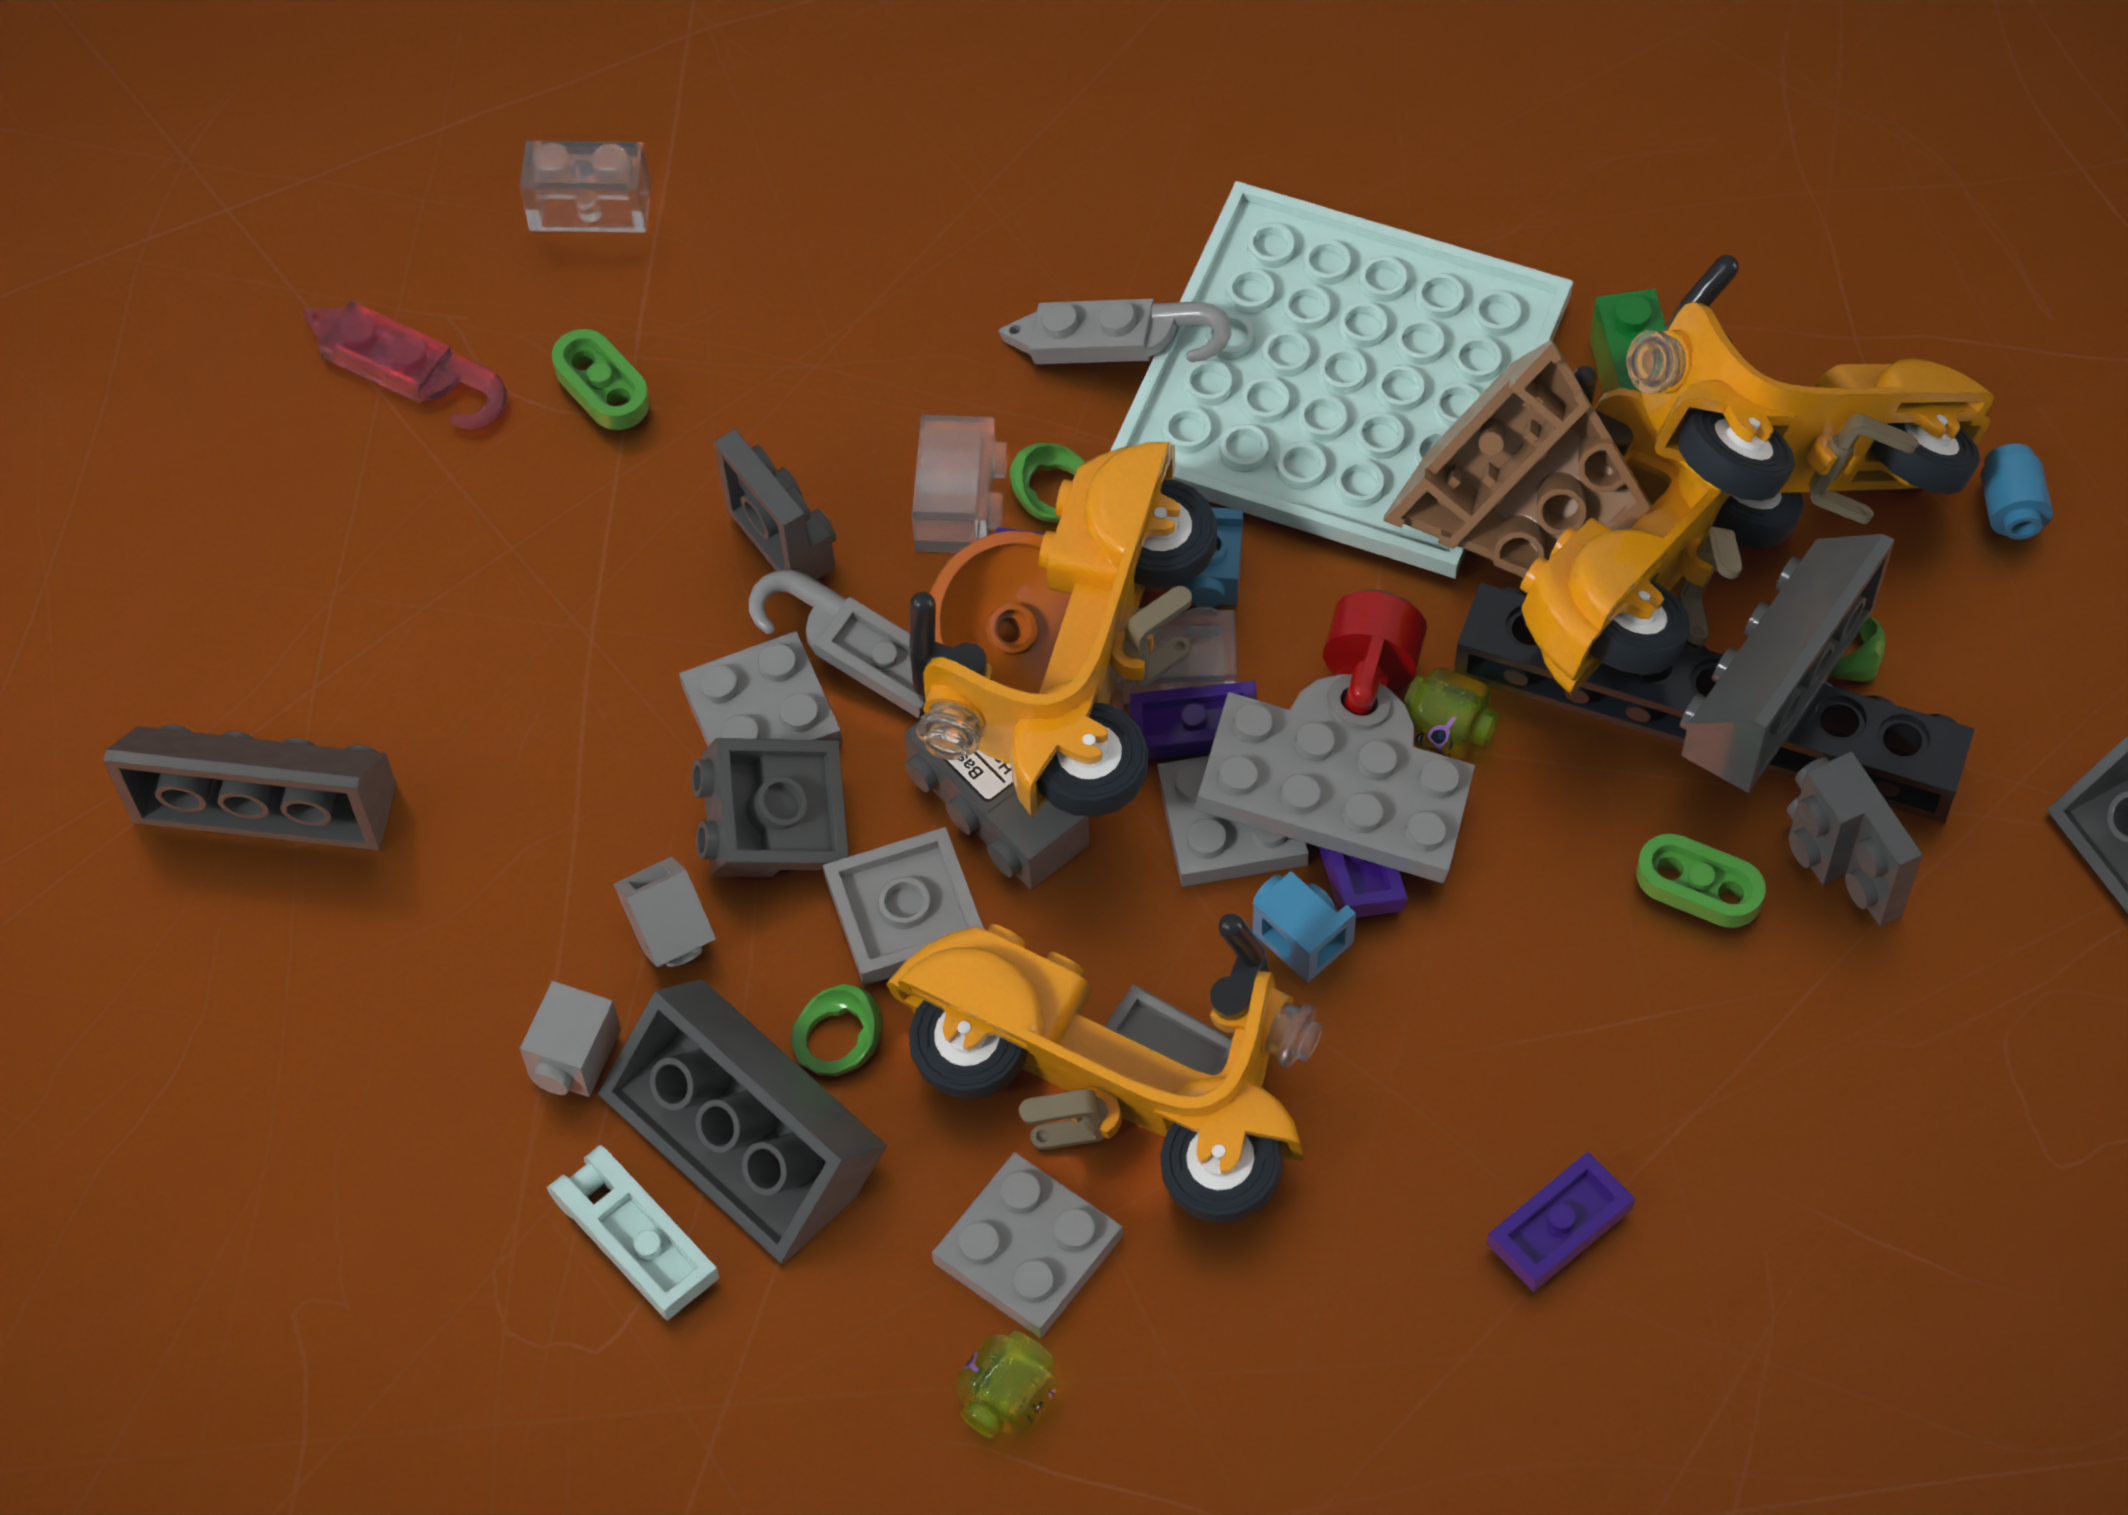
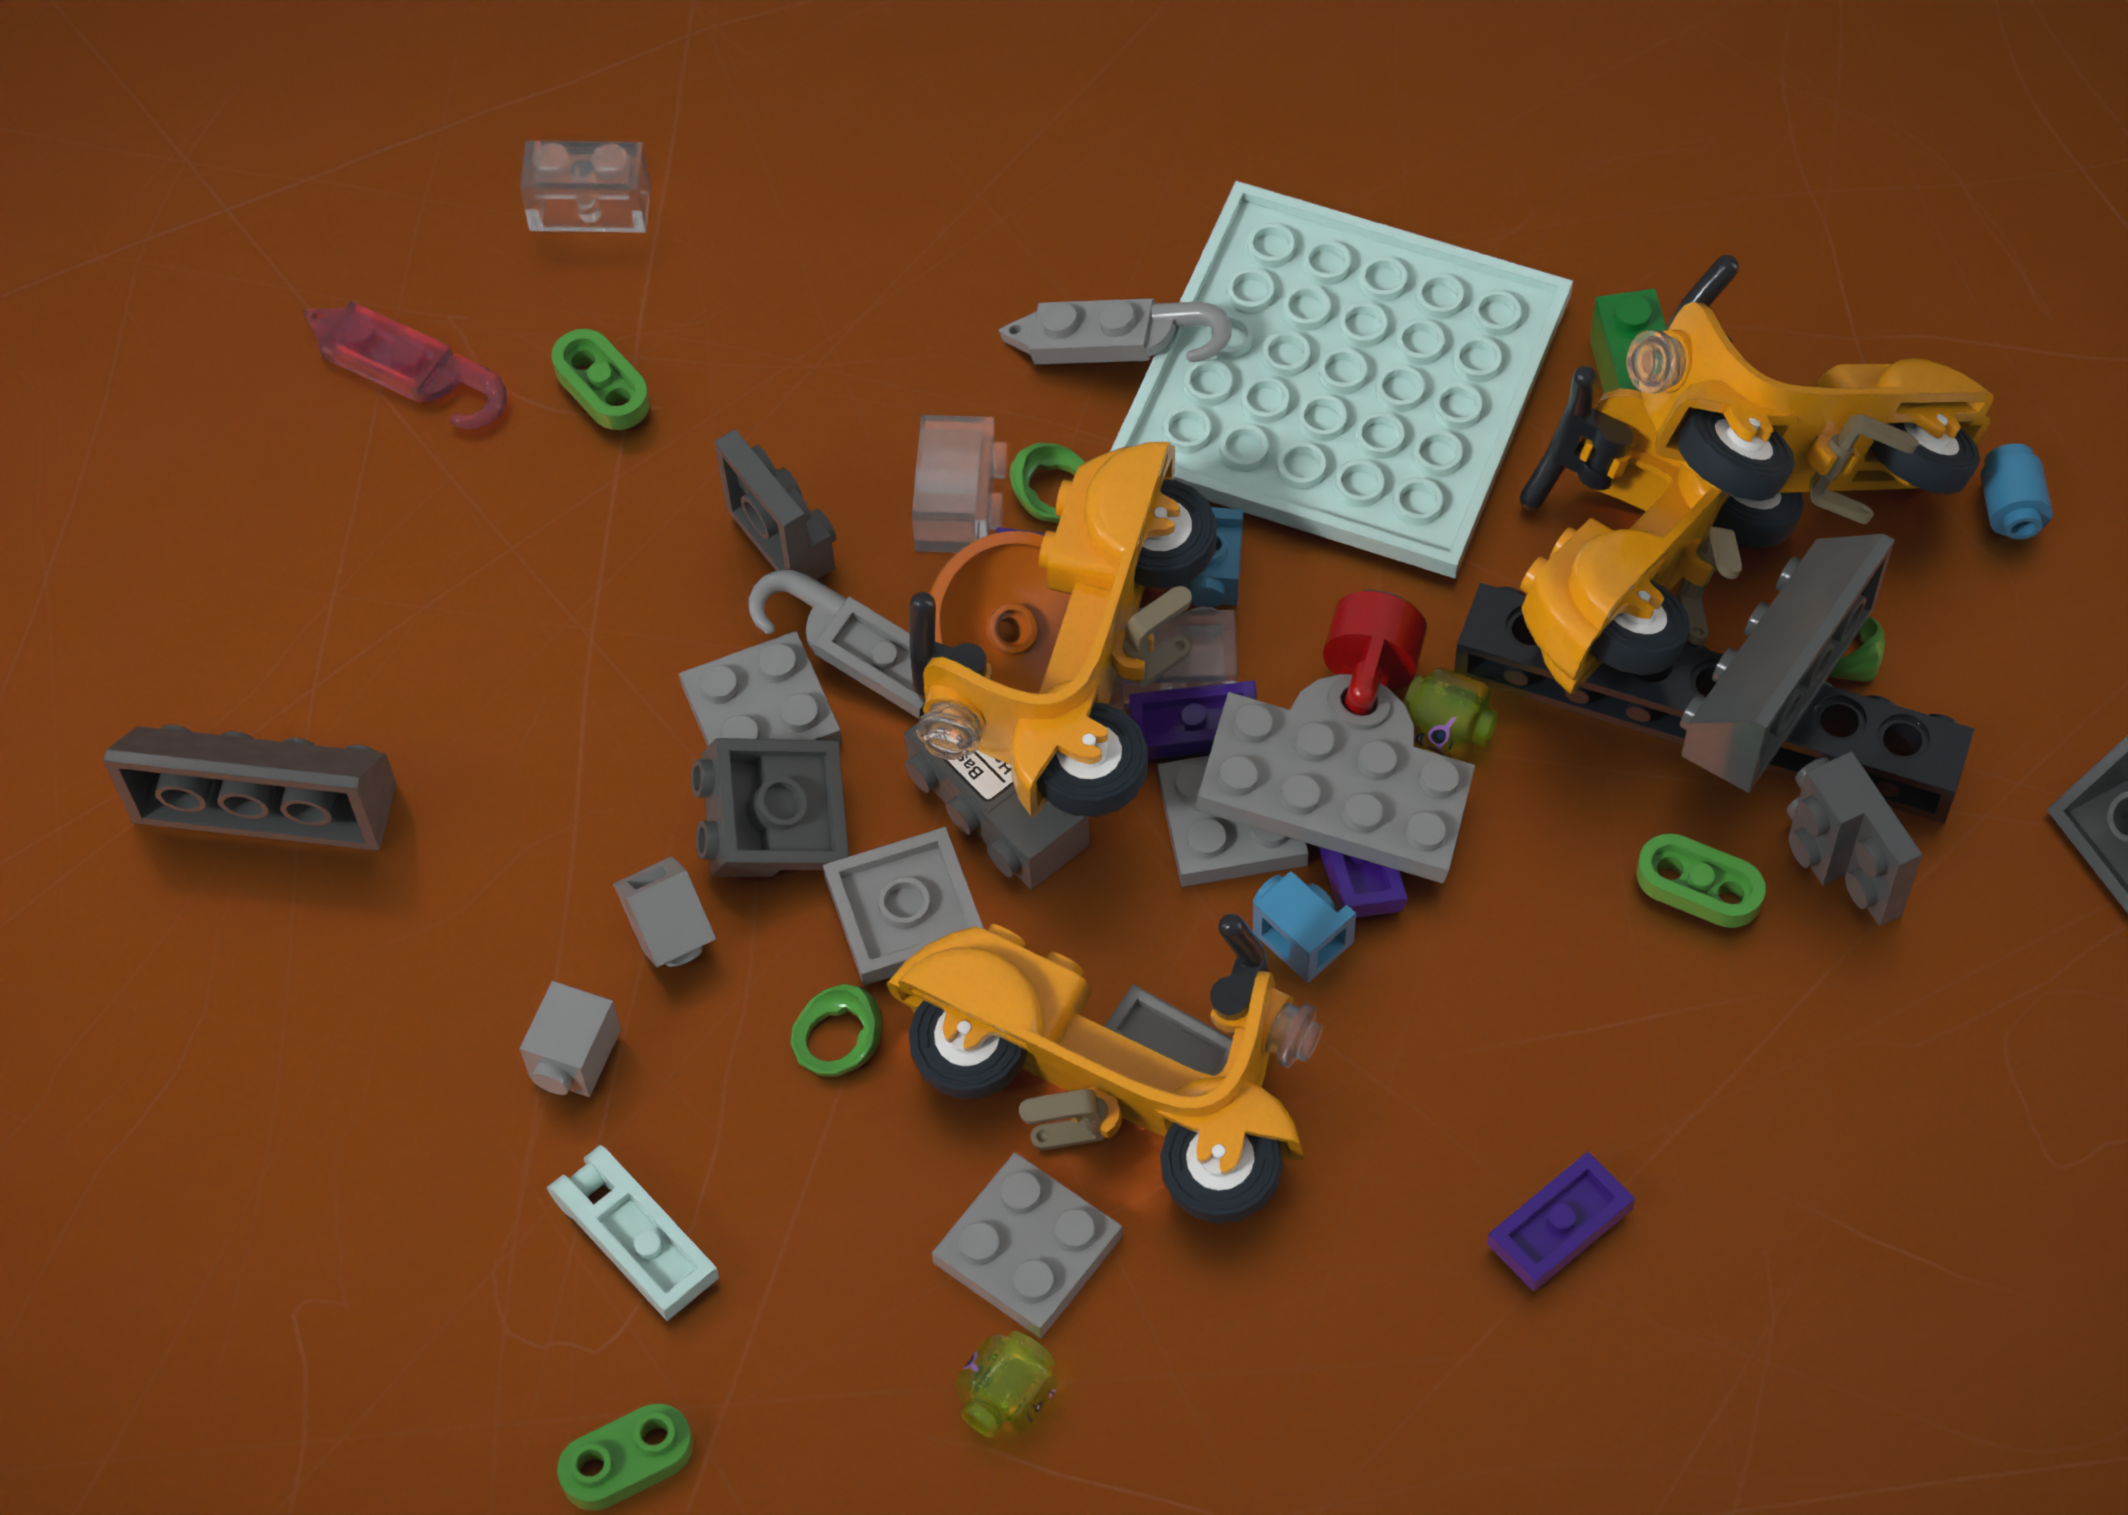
(627, 1459): none -> bright green plate
(740, 1117): dark grey slope -> none
(1521, 469): medium nougat wedge -> none

